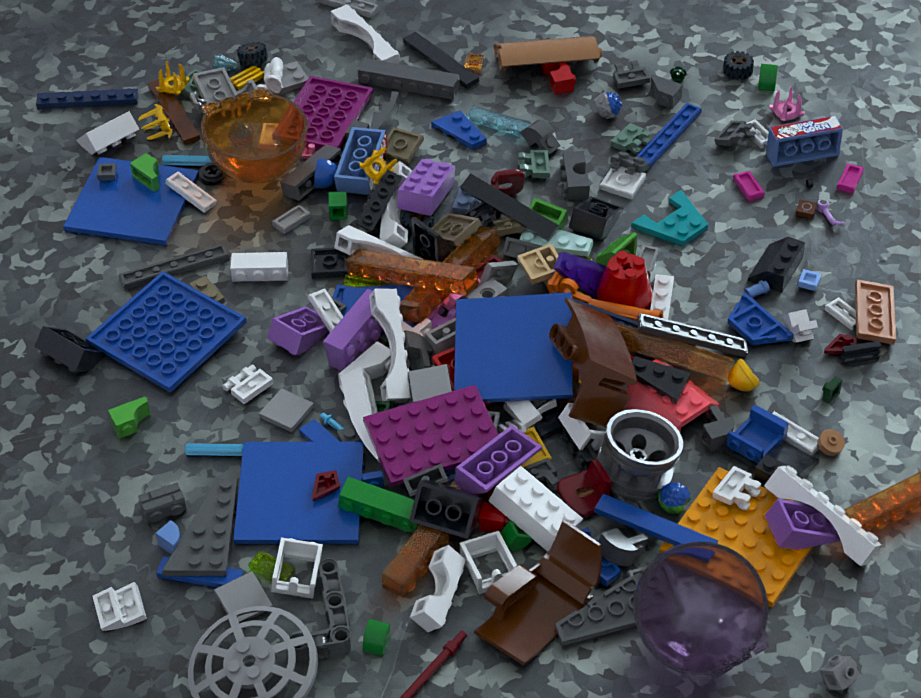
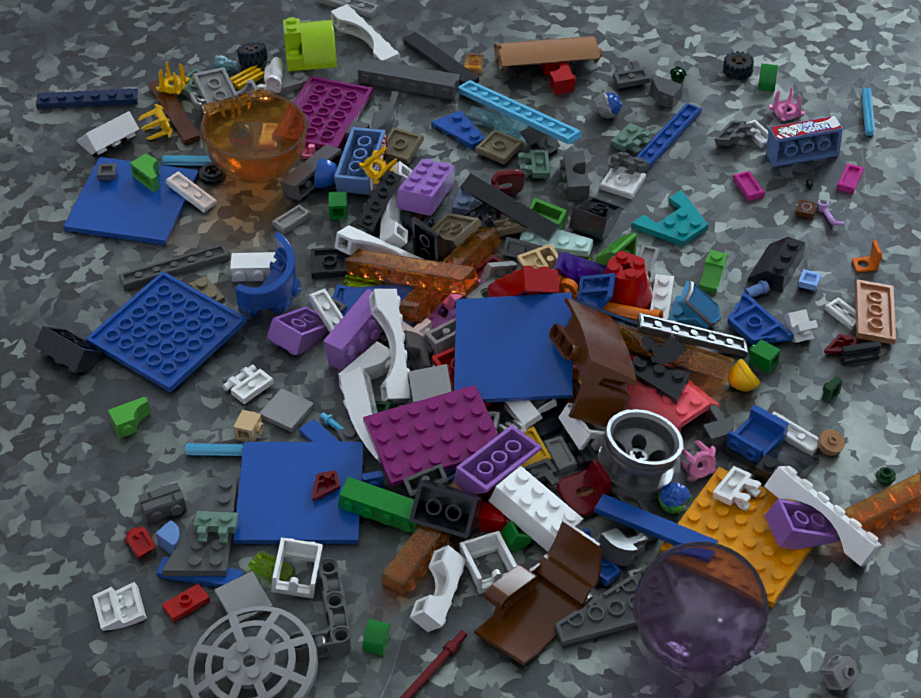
(139, 541): none -> red bracket
(185, 602): none -> red plate
(215, 522): none -> sand green plate
(248, 426): none -> tan brick
(277, 289): none -> blue piece
(309, 44): none -> lime piece
(499, 147): none -> dark tan plate
(520, 112): none -> medium azure plate
(526, 282): none -> red piece
(560, 454): none -> light grey tile
(596, 289): none -> blue slope
(667, 352): none -> black brick
(695, 307): none -> dark azure piece
(705, 456): none -> bright pink piece
(713, 271): none -> bright green arch
(764, 356): none -> green brick
(868, 112): none -> medium azure axle
(872, 260): none -> orange bracket
(885, 476): none -> dark green plate

